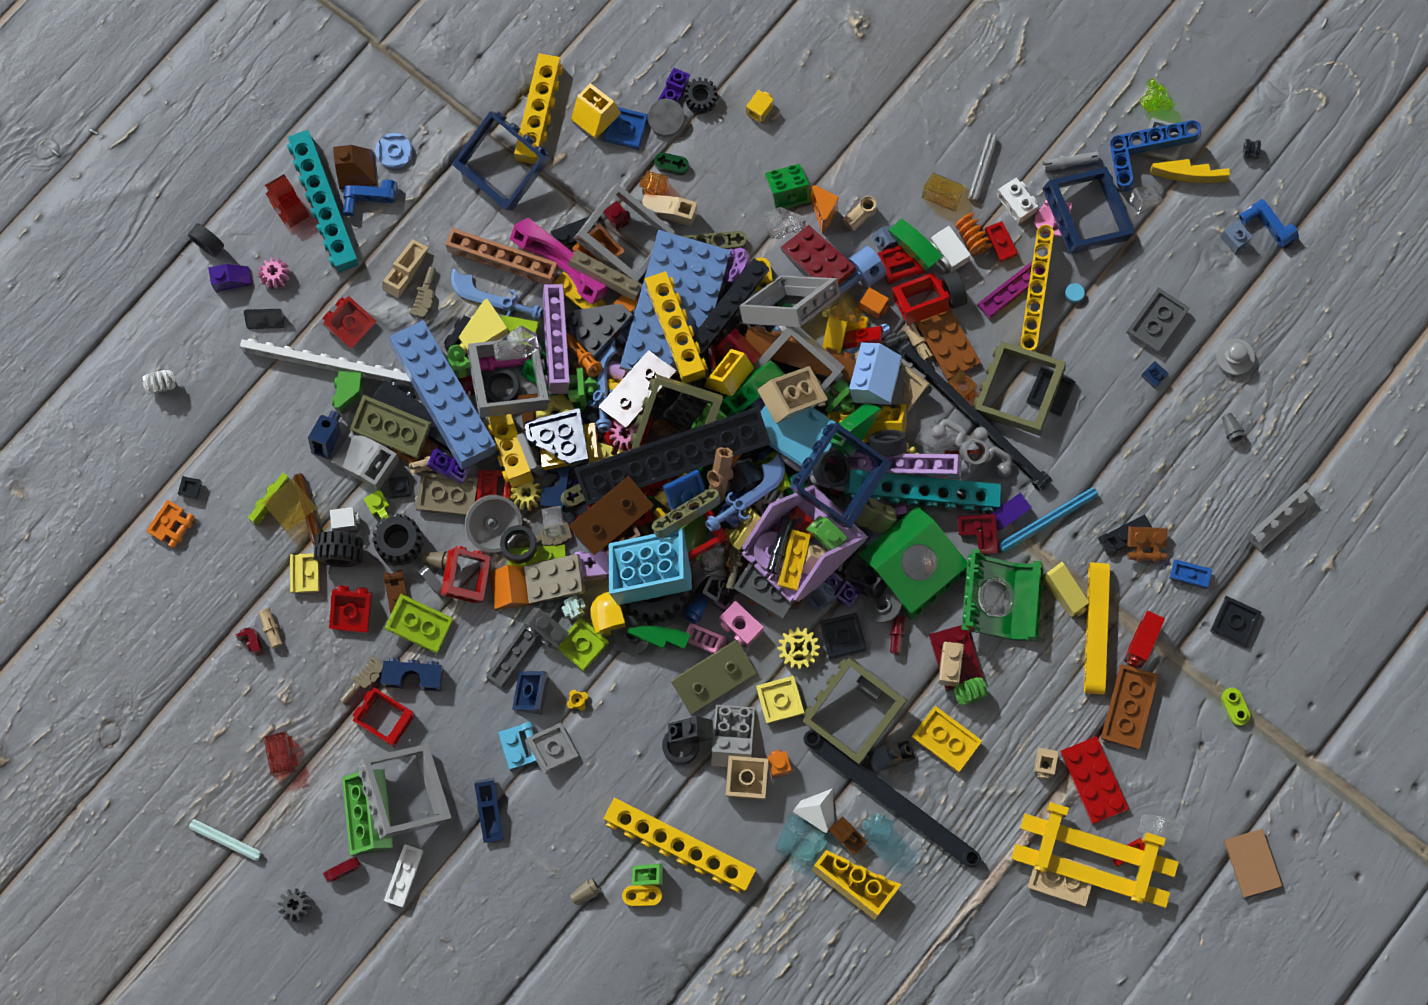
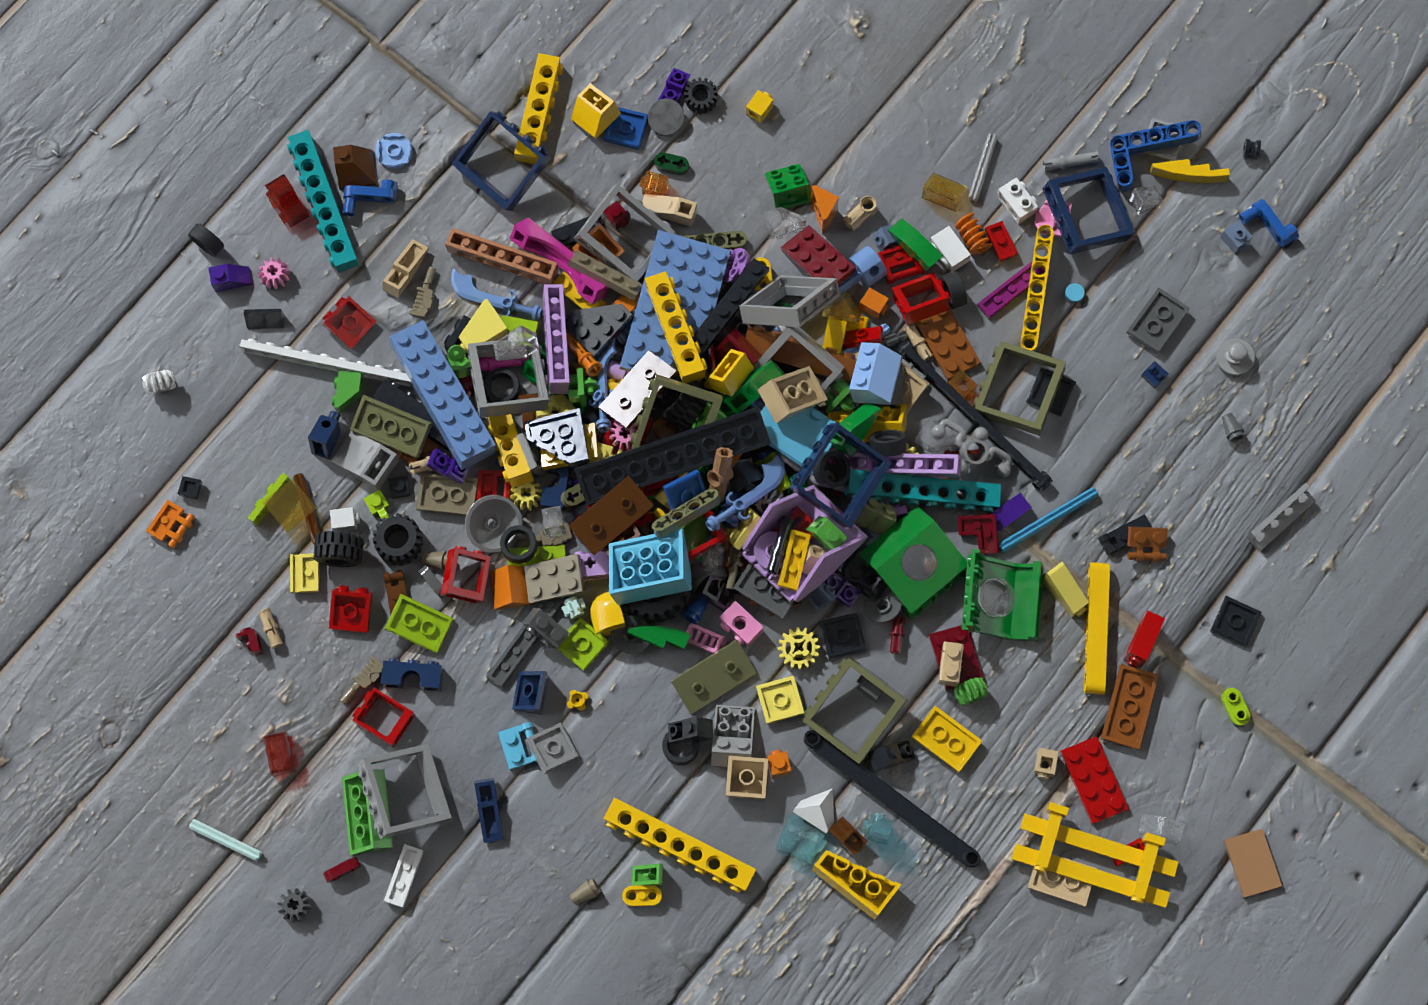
(1156, 97): clear neon green plate -> none
(1190, 574): blue plate -> none

